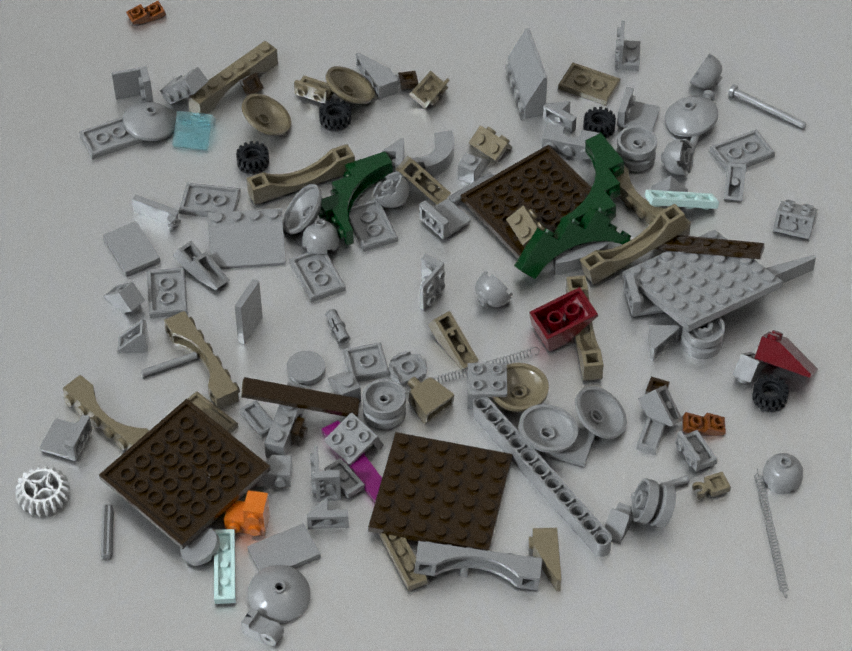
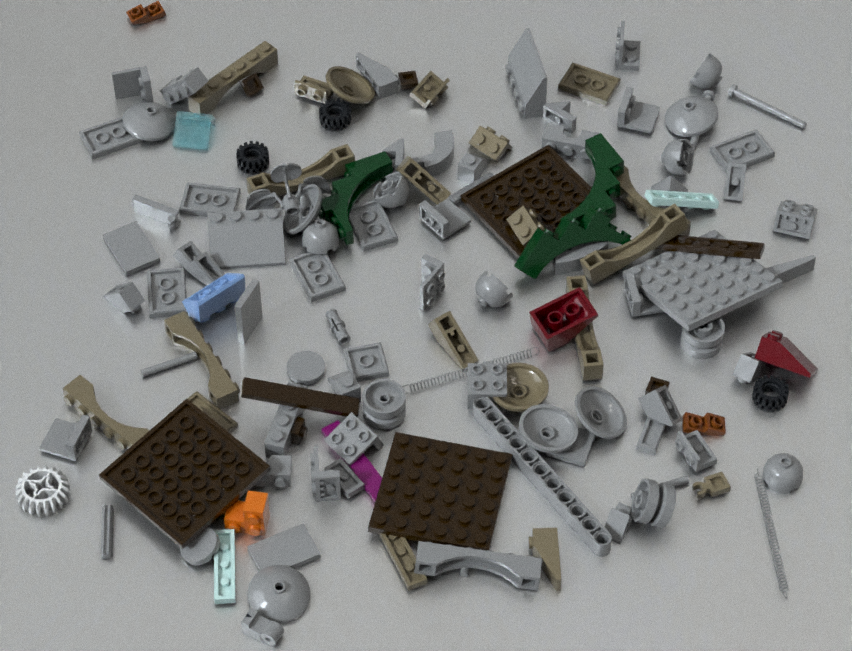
(134, 339): light grey slope -> none
(215, 296): none -> light blue slope
(257, 418): light grey tile -> none
(266, 114): dark tan dish -> none
(290, 203): none -> light grey plant
(323, 518): light grey slope -> none
(407, 365): light grey tile -> none
(429, 398): dark tan torso -> none
(600, 115): black tyre -> none
(637, 147): light grey wheel -> none
(661, 338): light grey slope -> none

